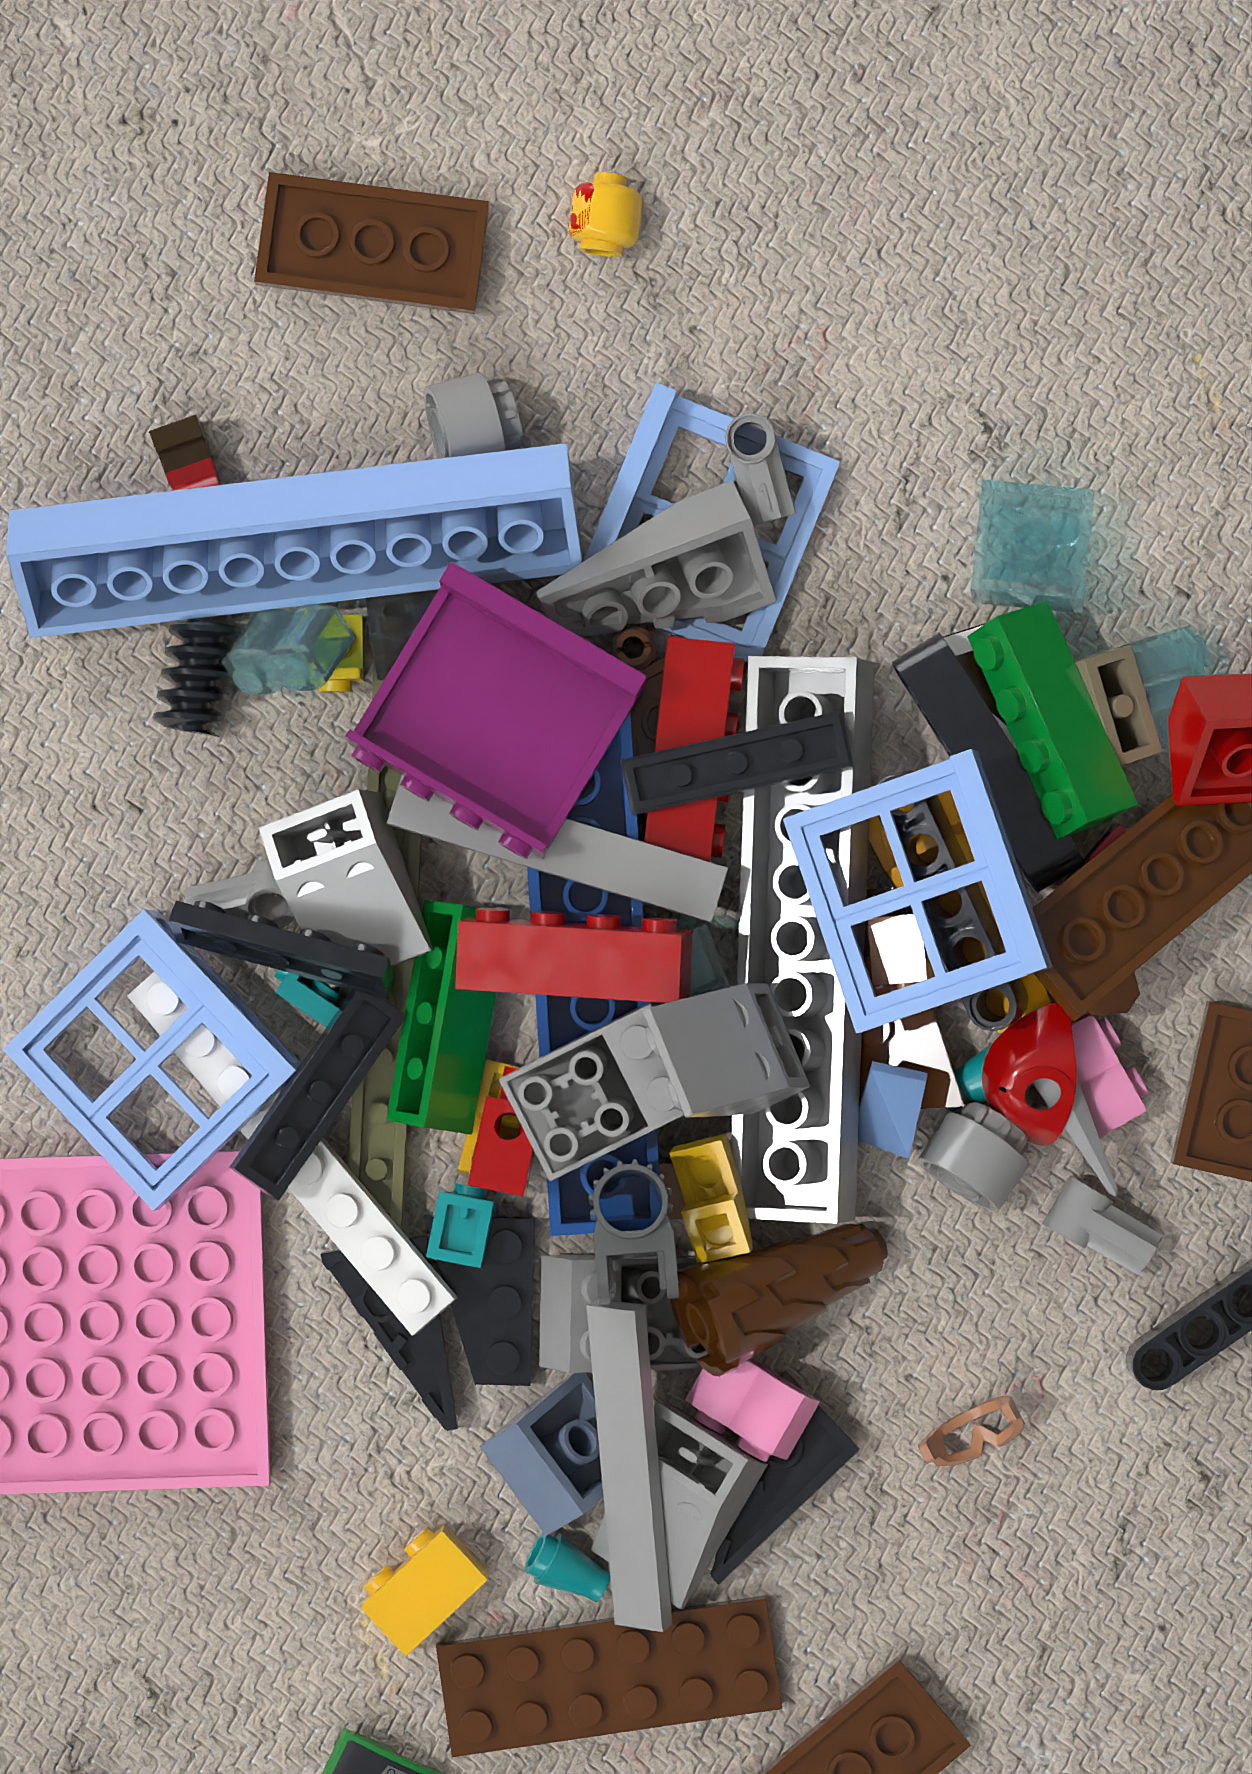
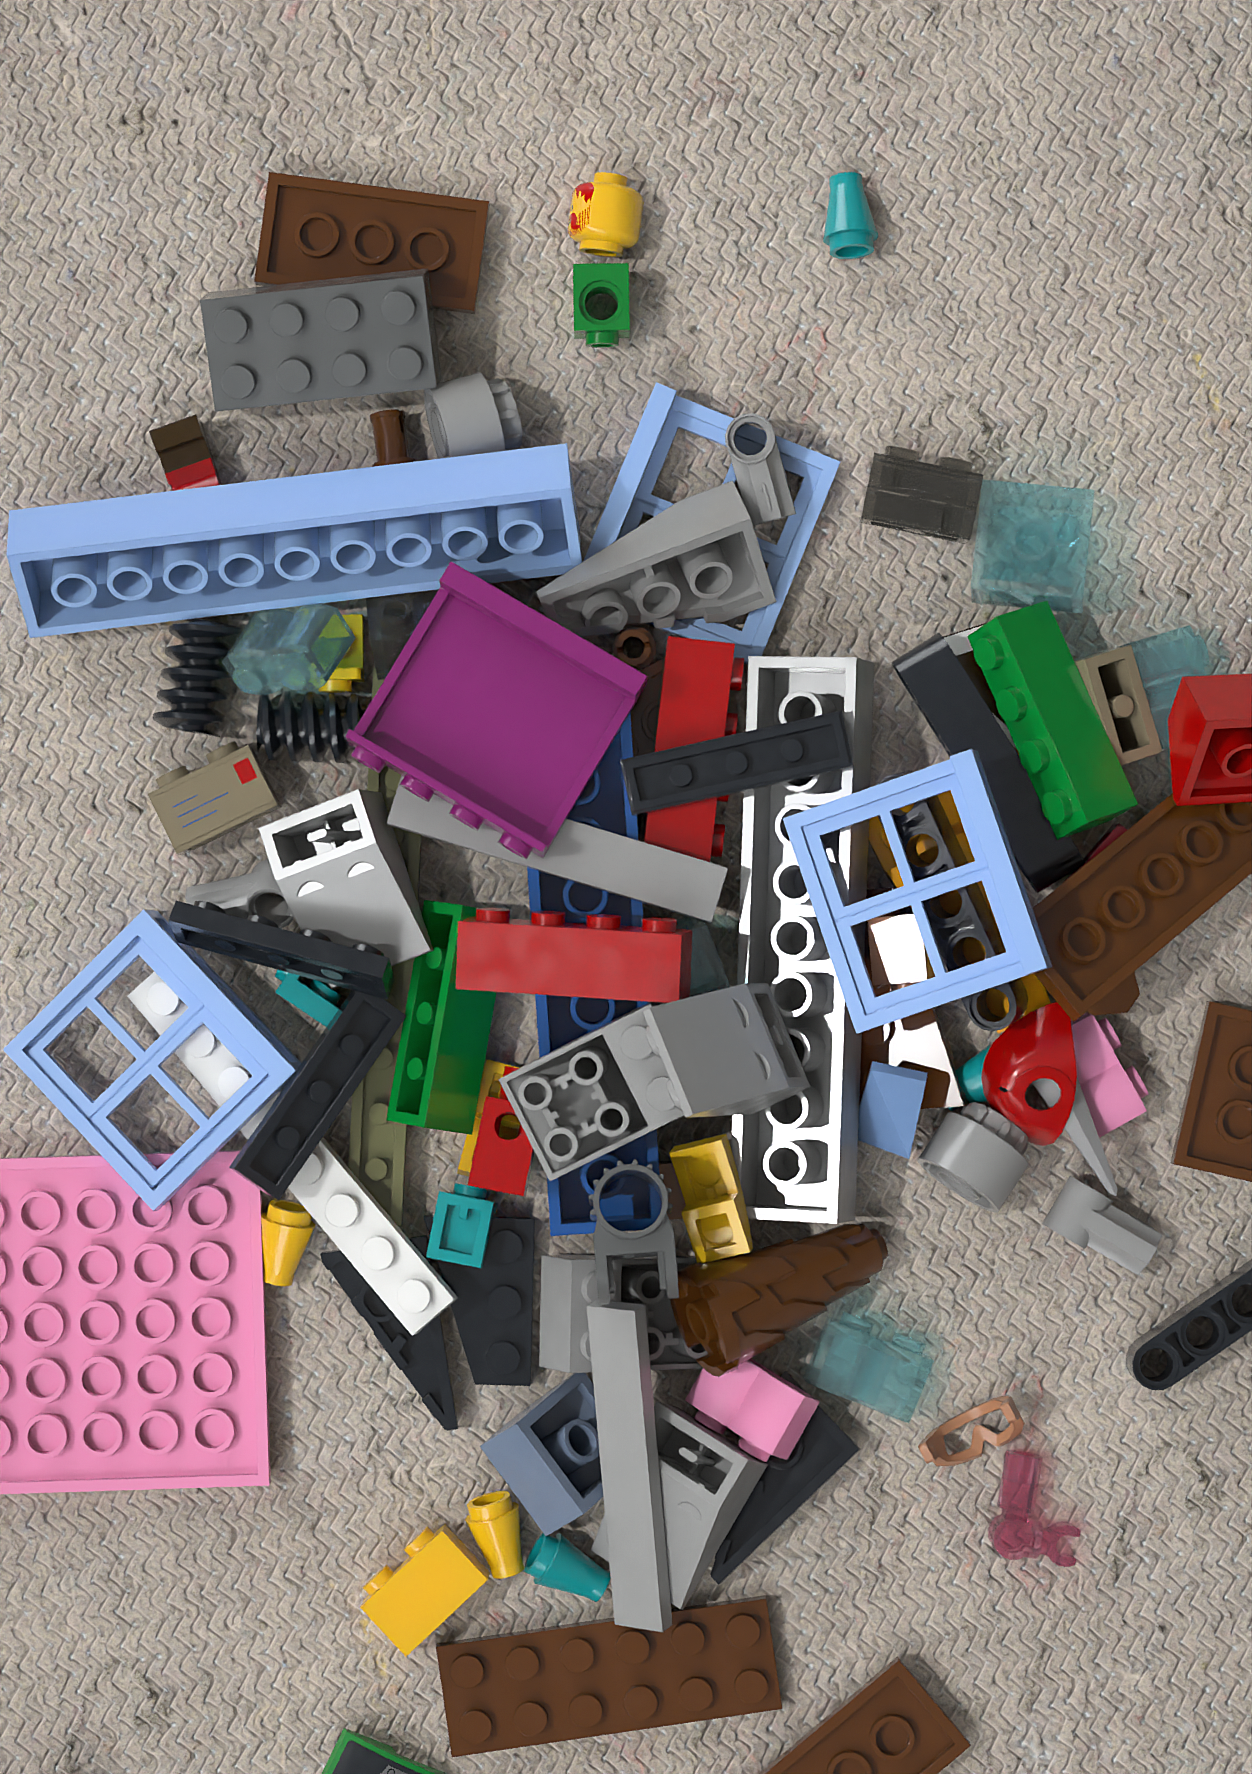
(214, 798): none -> dark tan brick
(284, 1239): none -> yellow cone
(306, 726): none -> black piece
(321, 340): none -> dark grey brick
(390, 437): none -> reddish brown pin
(496, 1529): none -> yellow cone
(601, 279): none -> green brick
(849, 218): none -> teal cone
(869, 1367): none -> clear light blue brick
(921, 496): none -> clear smoke brick
(1011, 1531): none -> clear pink bar

